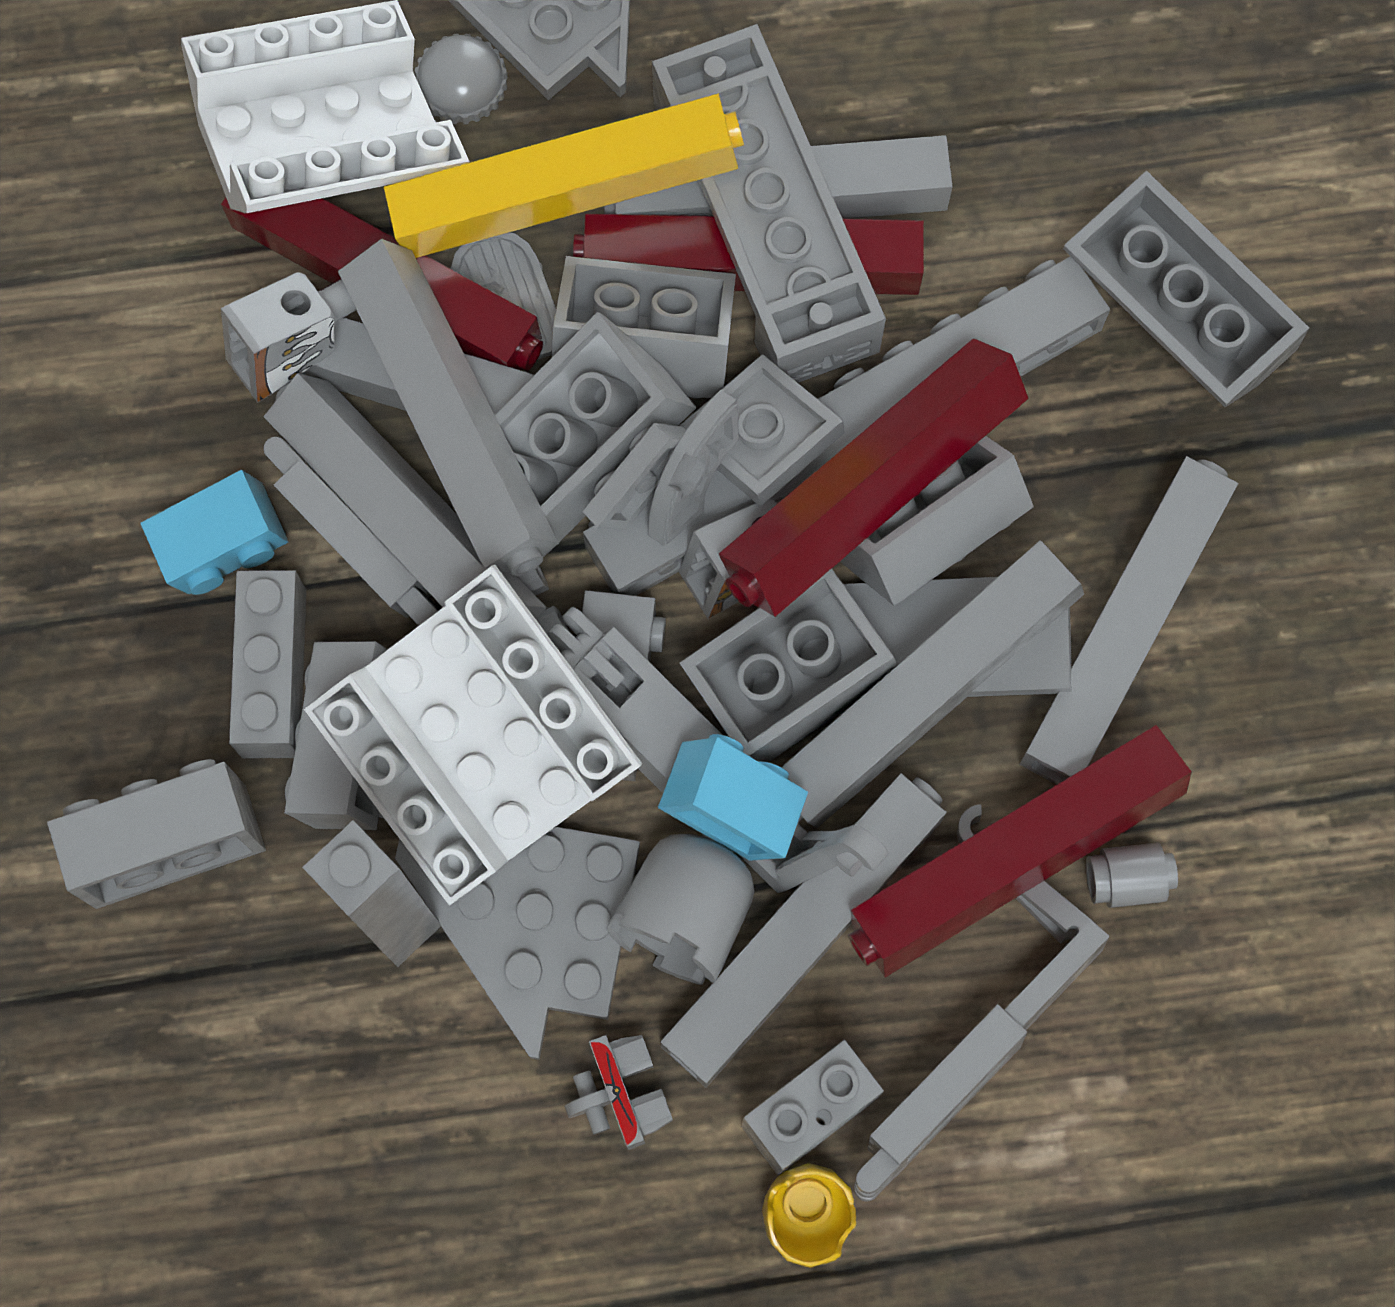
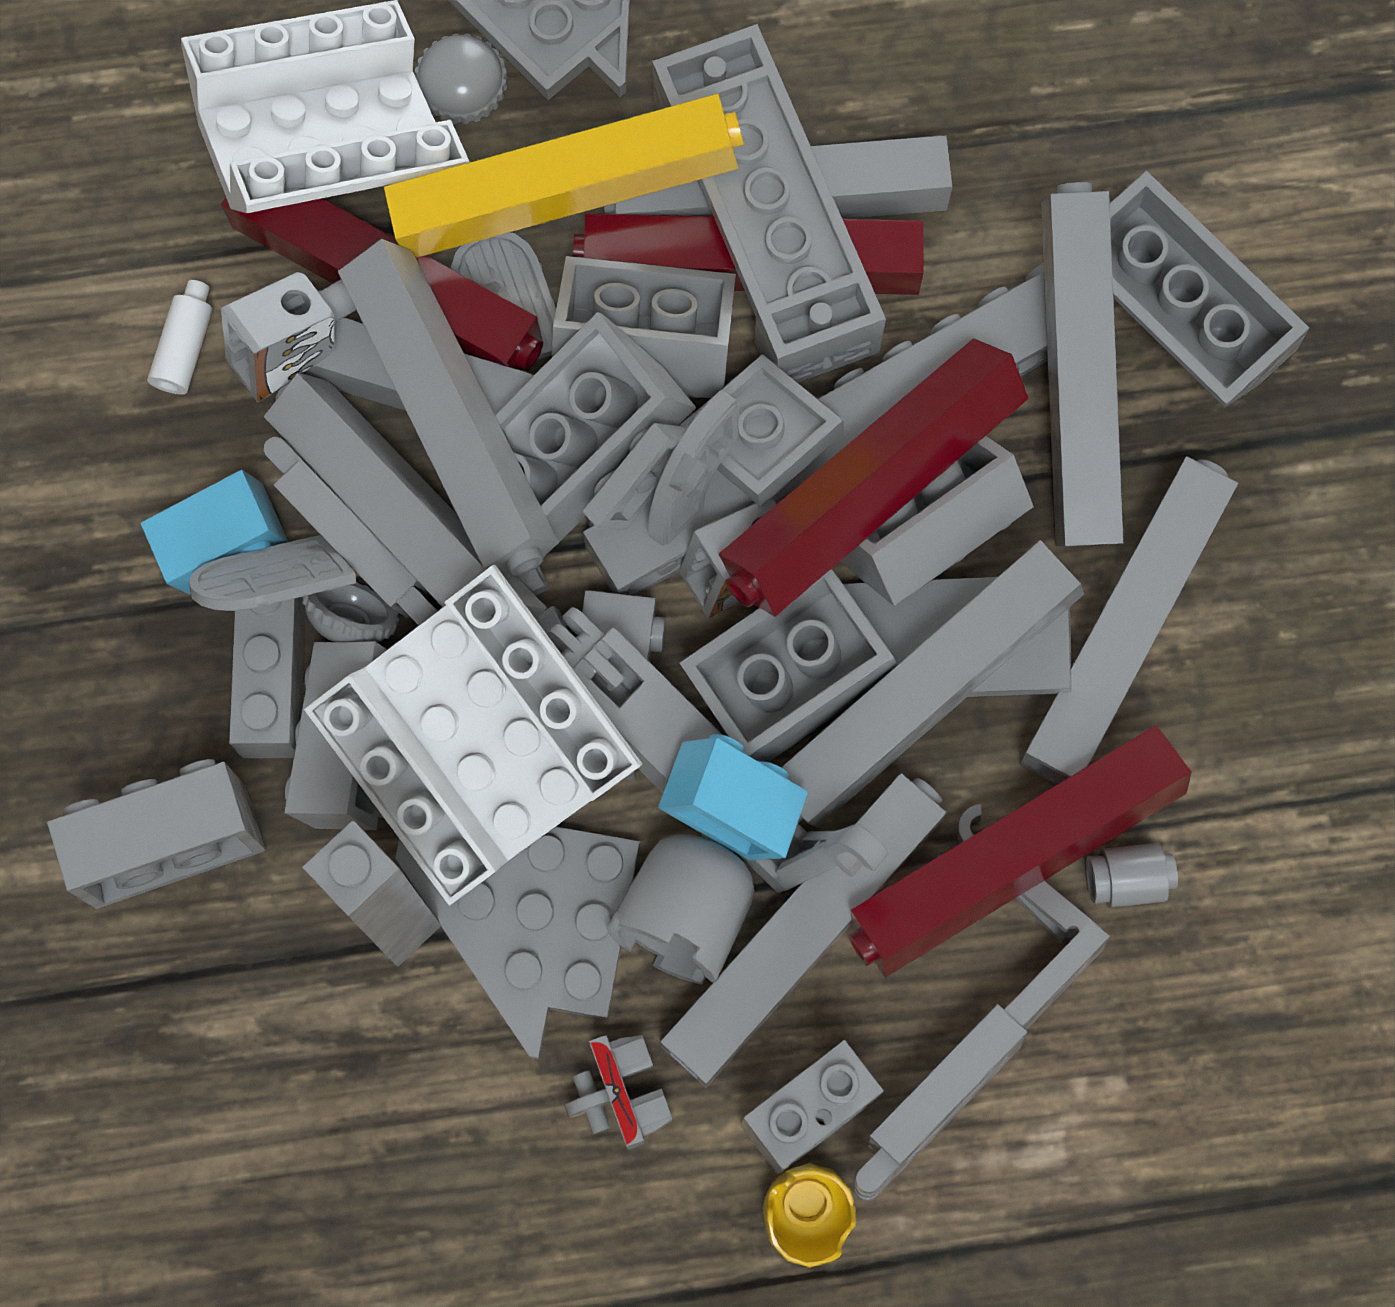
(181, 339): none -> white cylinder
(270, 575): none -> light grey window
(351, 614): none -> light grey hat
(1082, 366): none -> light grey brick

